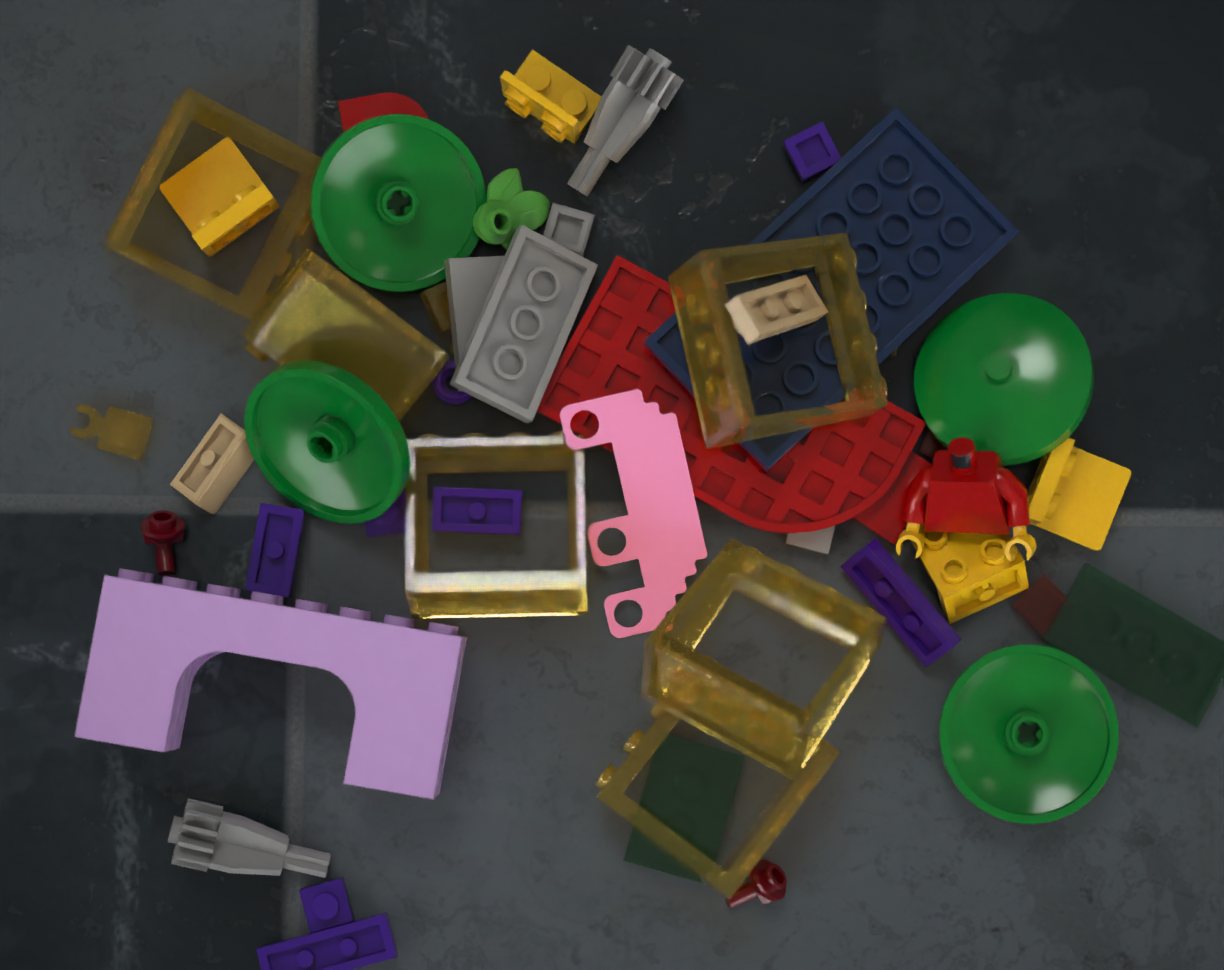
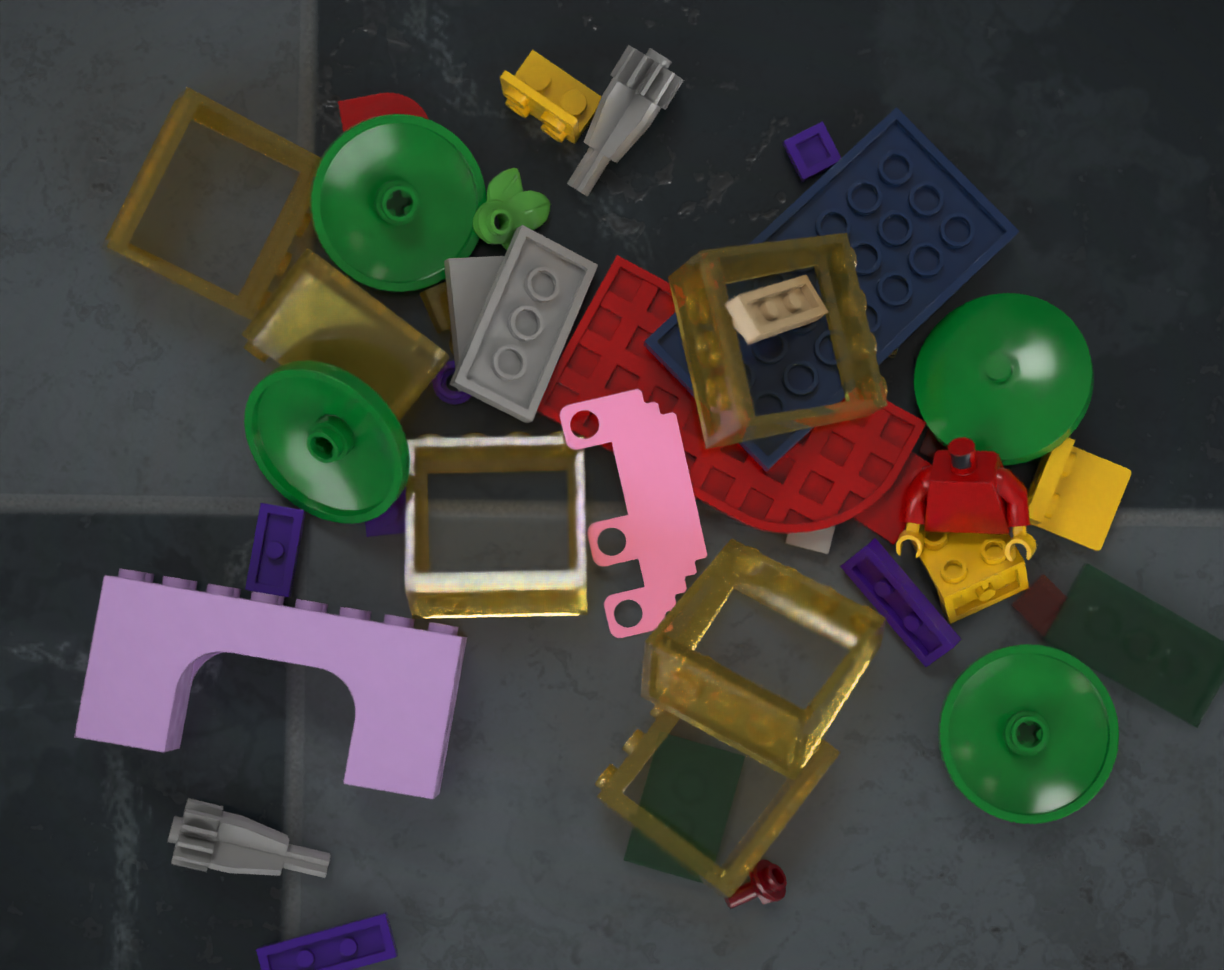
(119, 431): clear yellow plate -> none
(163, 534): dark red plate -> none
(215, 465): tan slope -> none
(219, 196): yellow bracket -> none
(326, 904): dark purple plate -> none
(477, 511): dark purple plate -> none
(569, 227): light grey tile -> none

